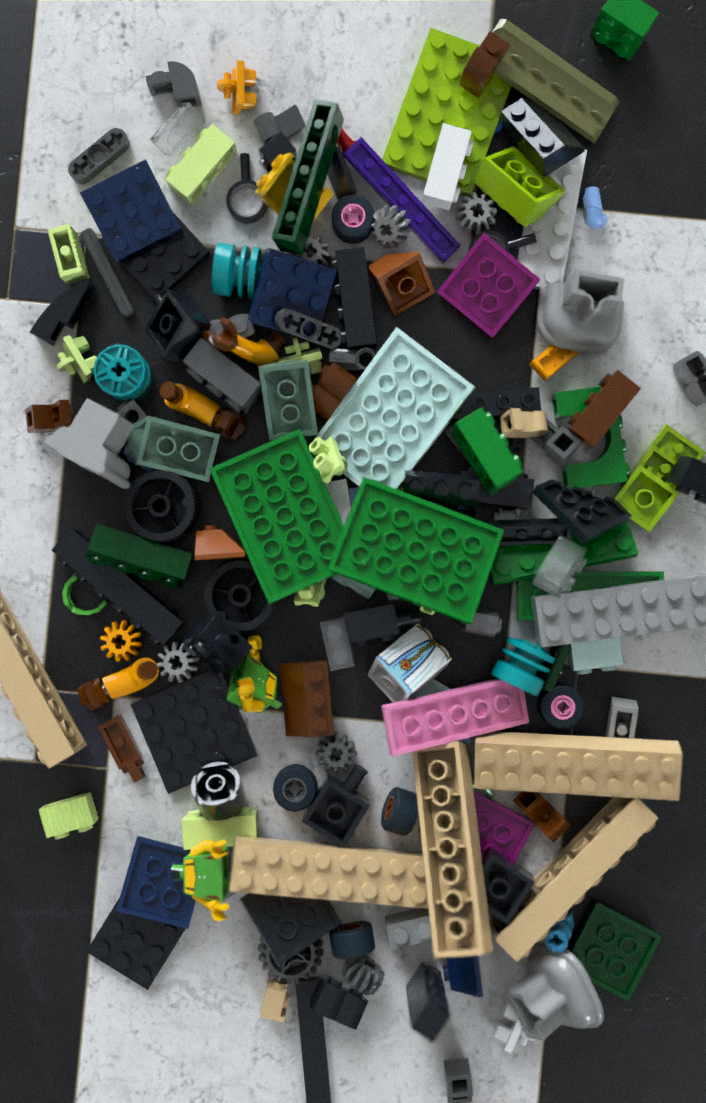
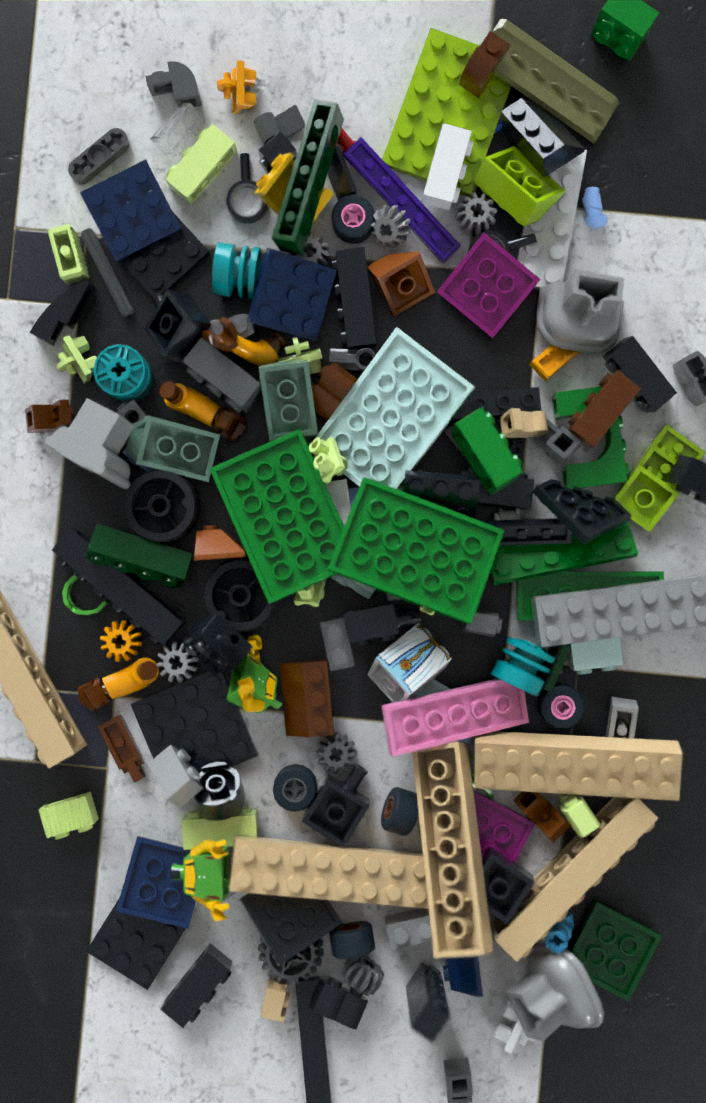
(175, 775): none -> light grey brick
(197, 986): none -> black brick
(299, 328): dark grey beam -> none
(560, 566): clear brick -> none
(577, 814): none -> yellowish green brick
(638, 367): none -> black brick

